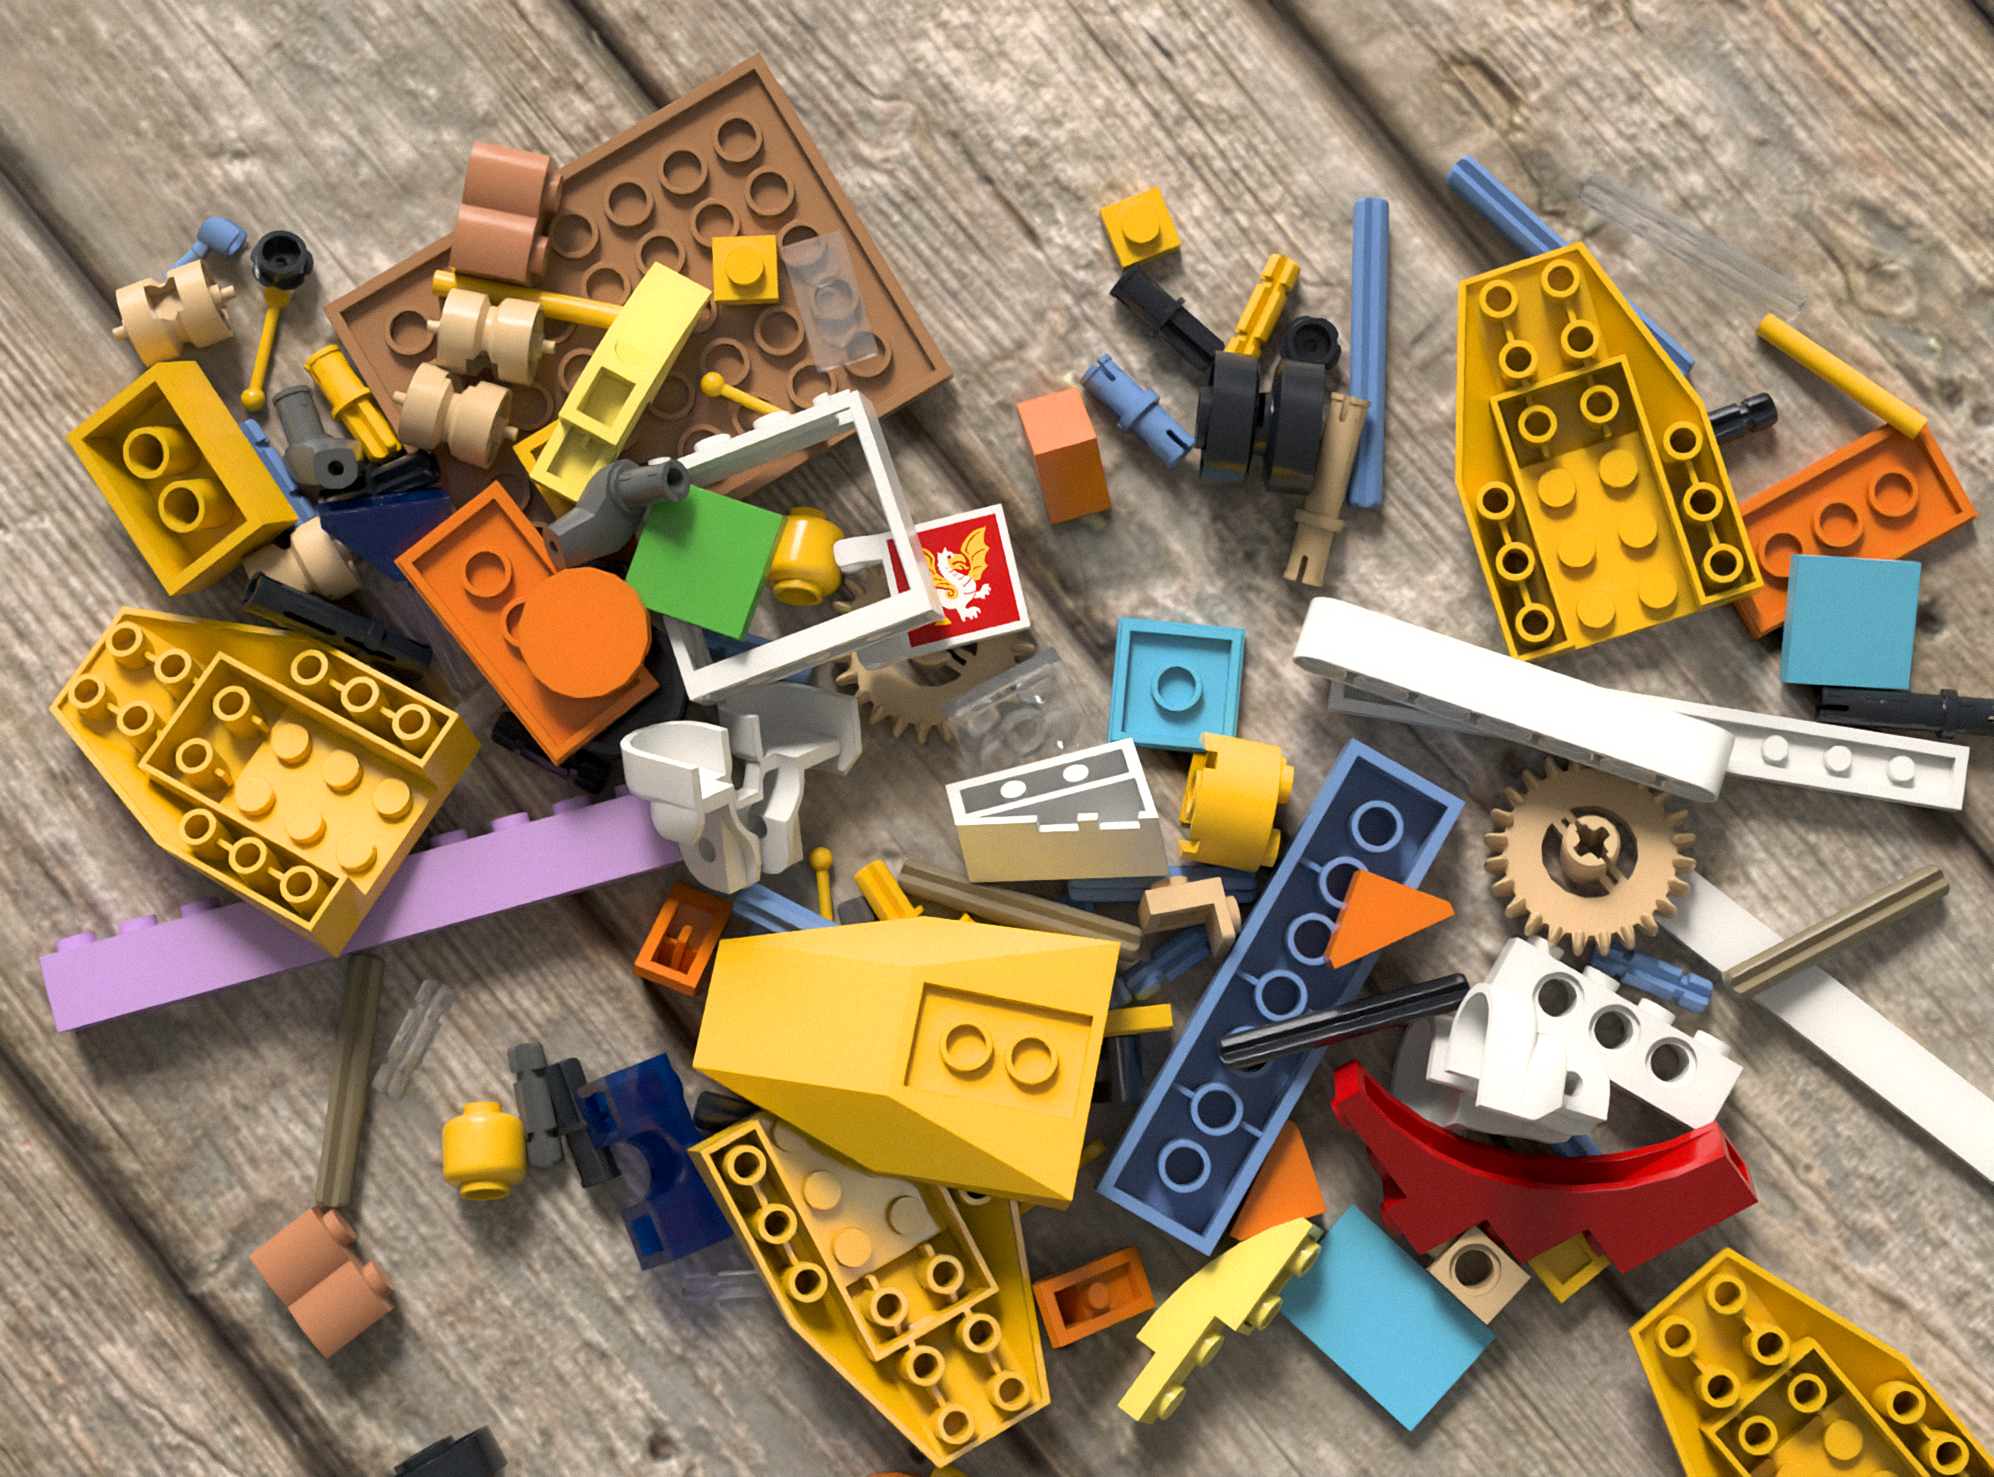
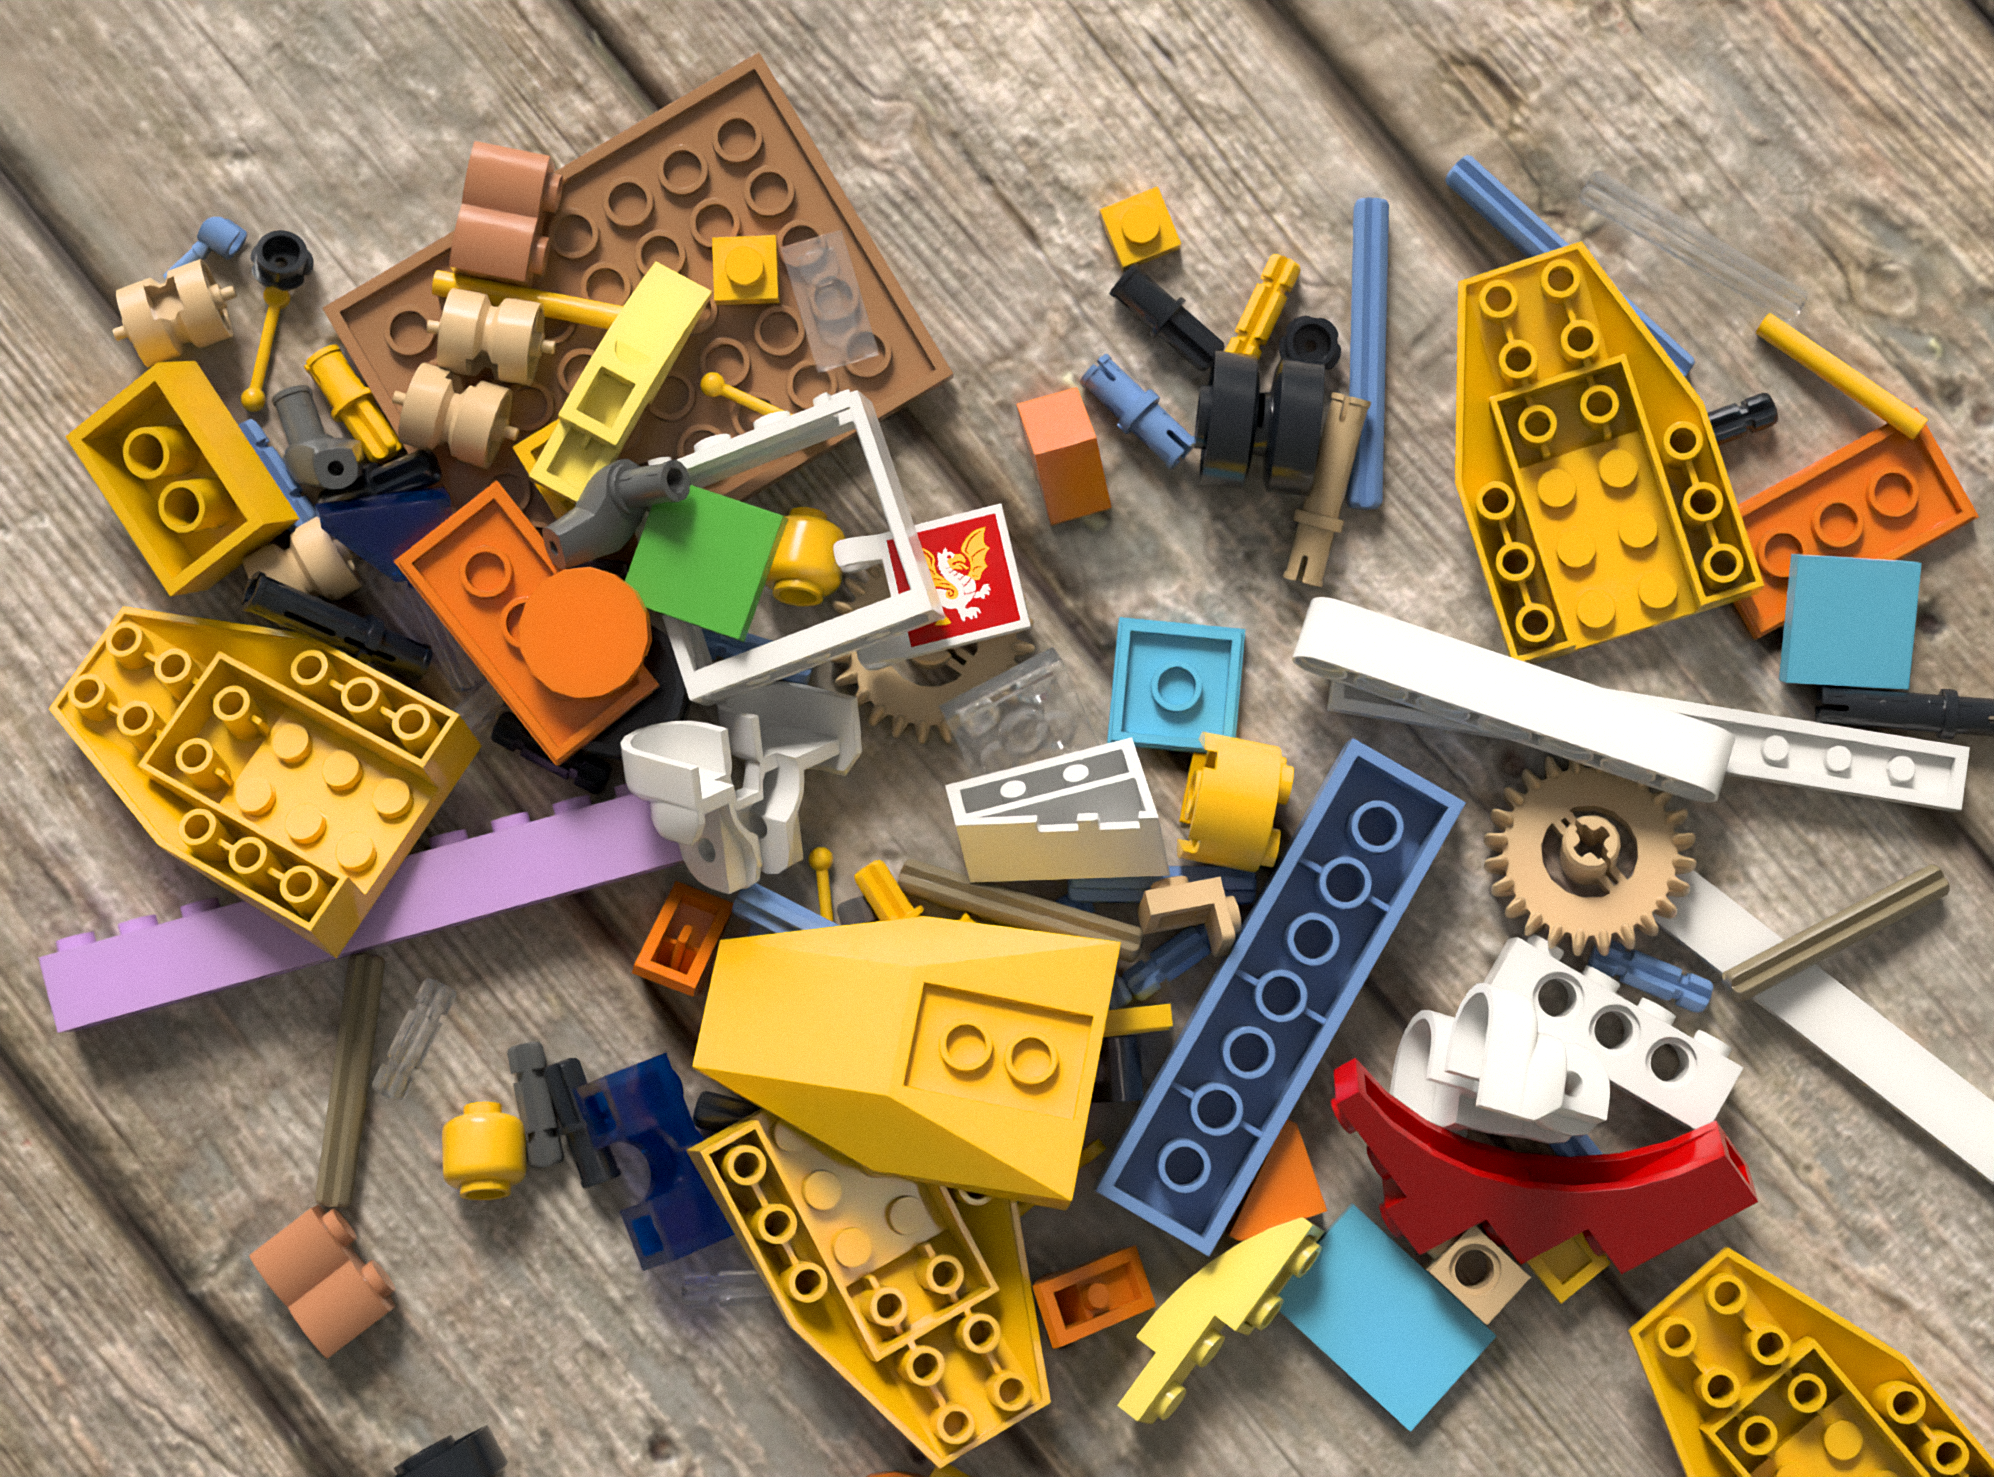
(1342, 1022): black axle -> none
(1378, 914): orange slope -> none

